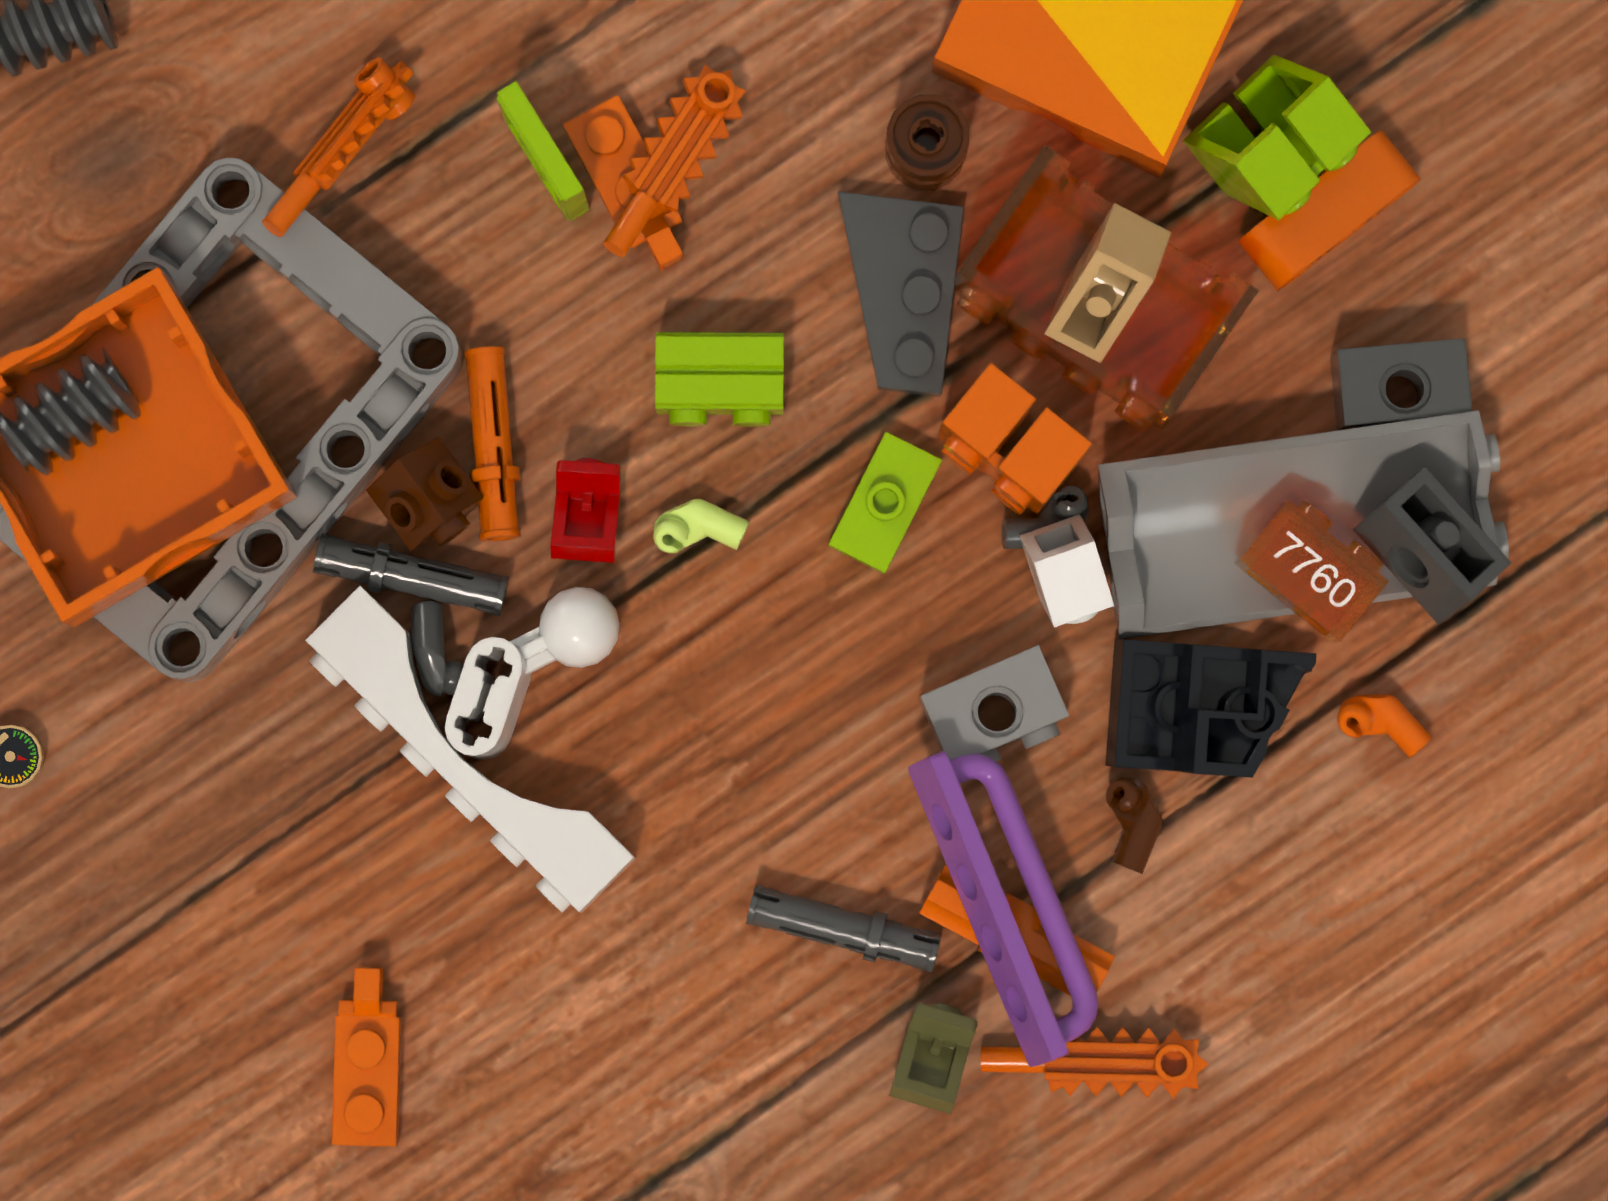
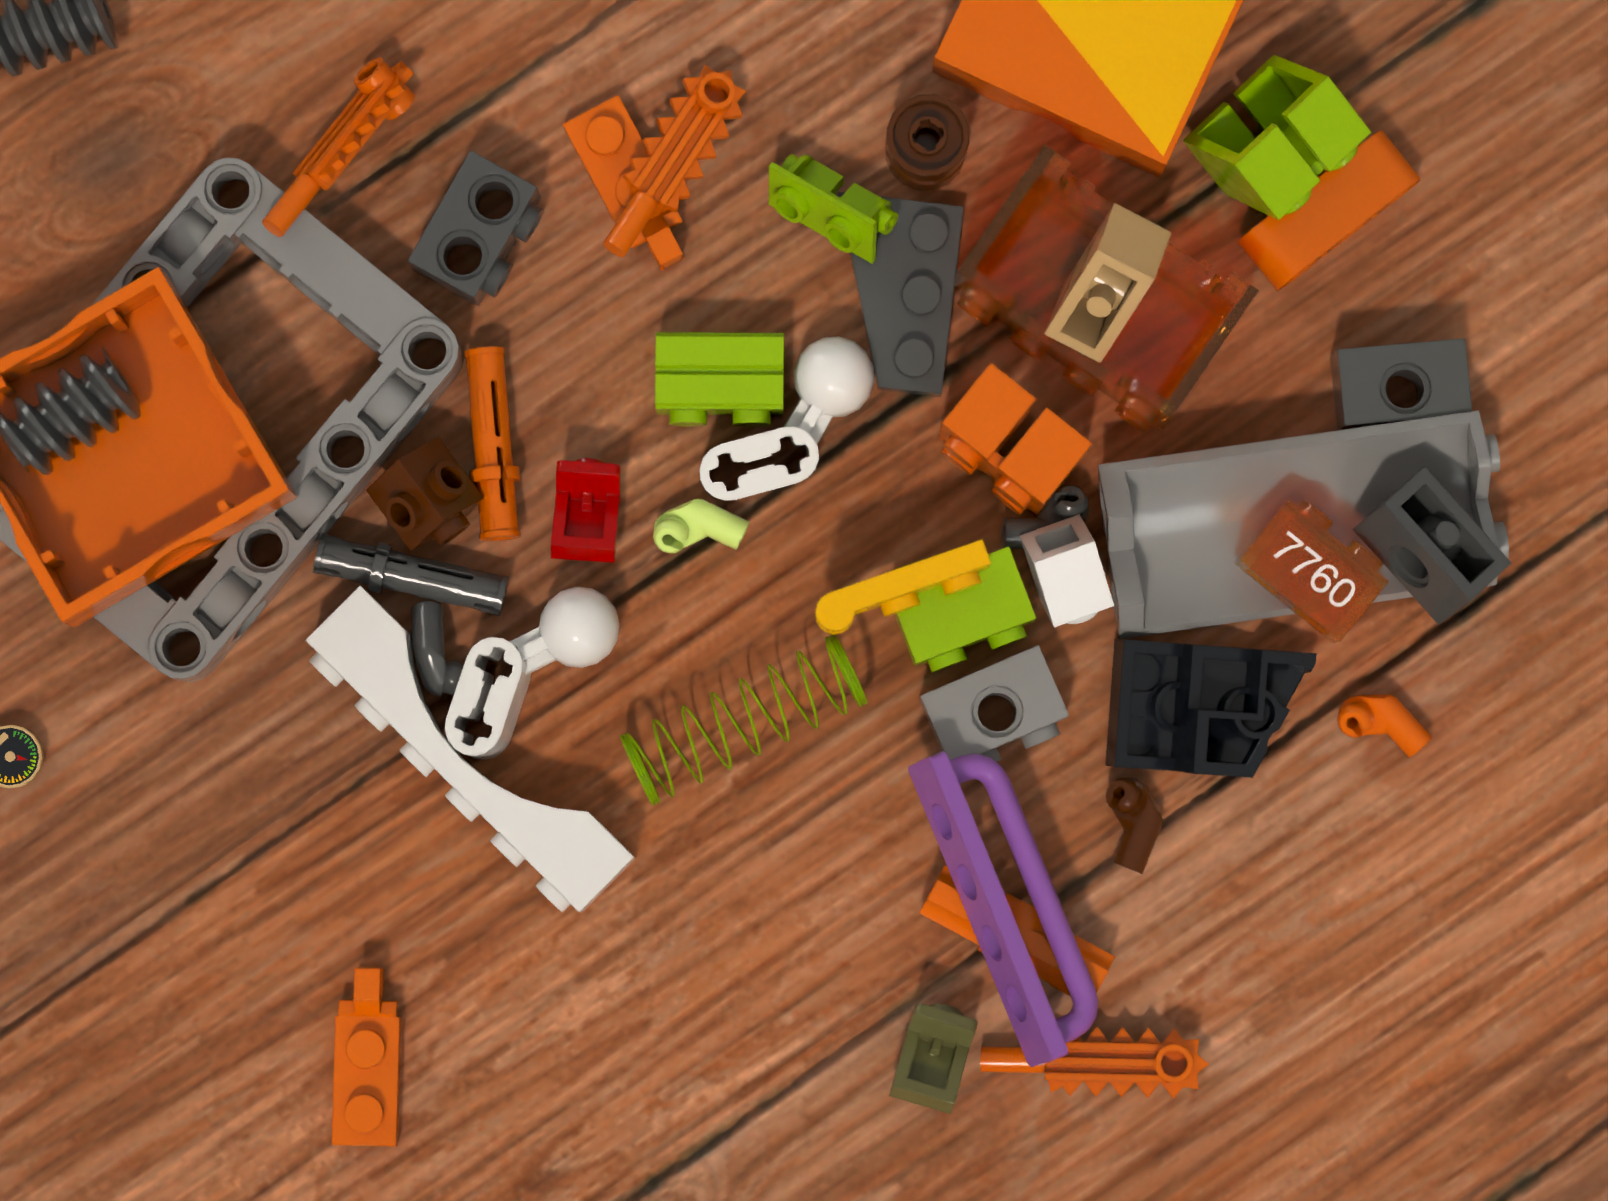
(460, 223): none -> dark grey brick
(542, 152): lime tile -> none
(806, 195): none -> lime hinge
(832, 381): none -> white beam
(832, 644): none -> lime piece
(844, 928): dark grey pin -> none
(885, 503): lime plate -> none
(899, 588): none -> yellow plate
(948, 624): none -> lime brick

